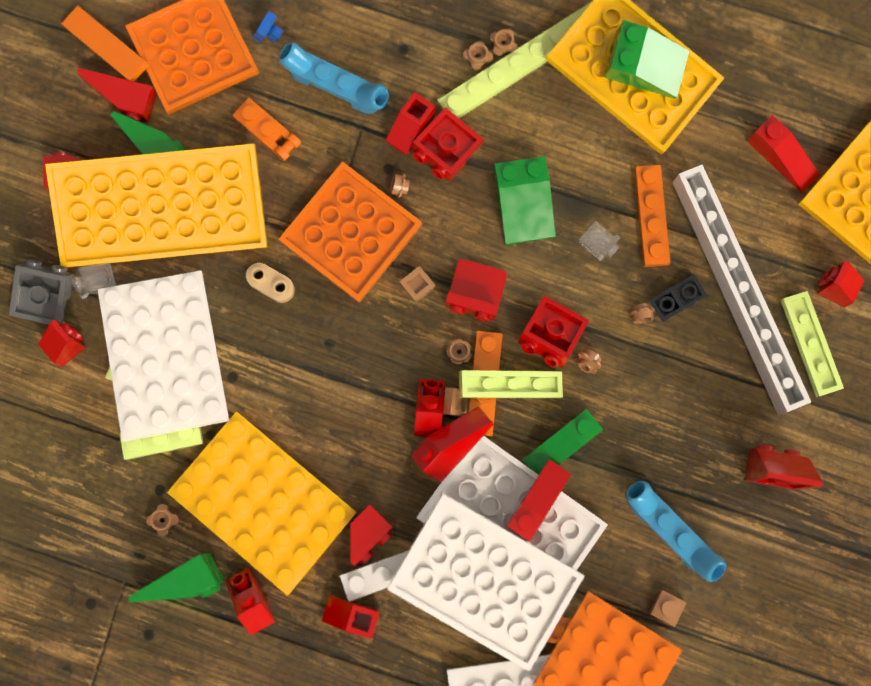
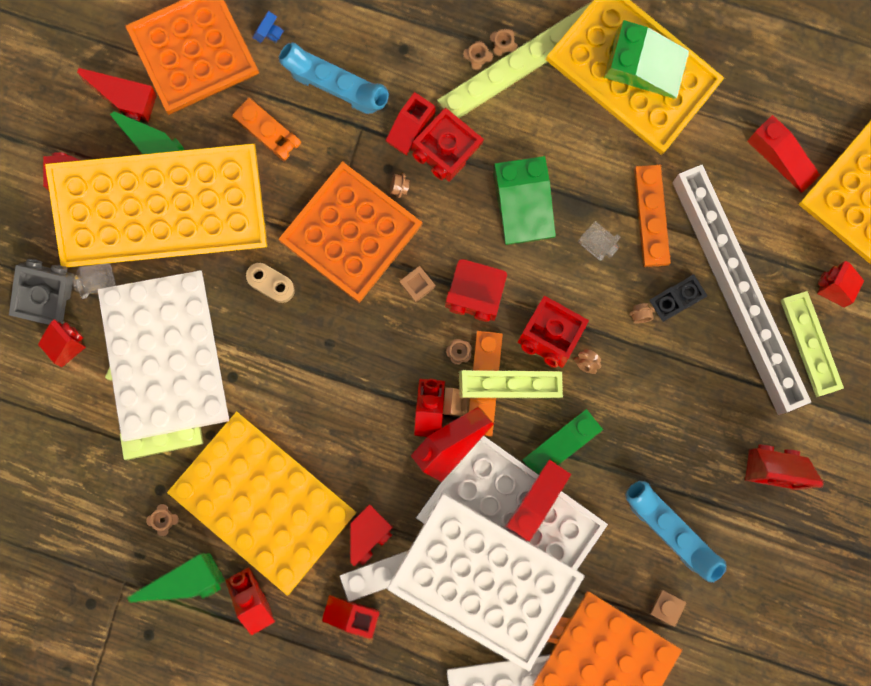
(105, 44): orange tile -> none

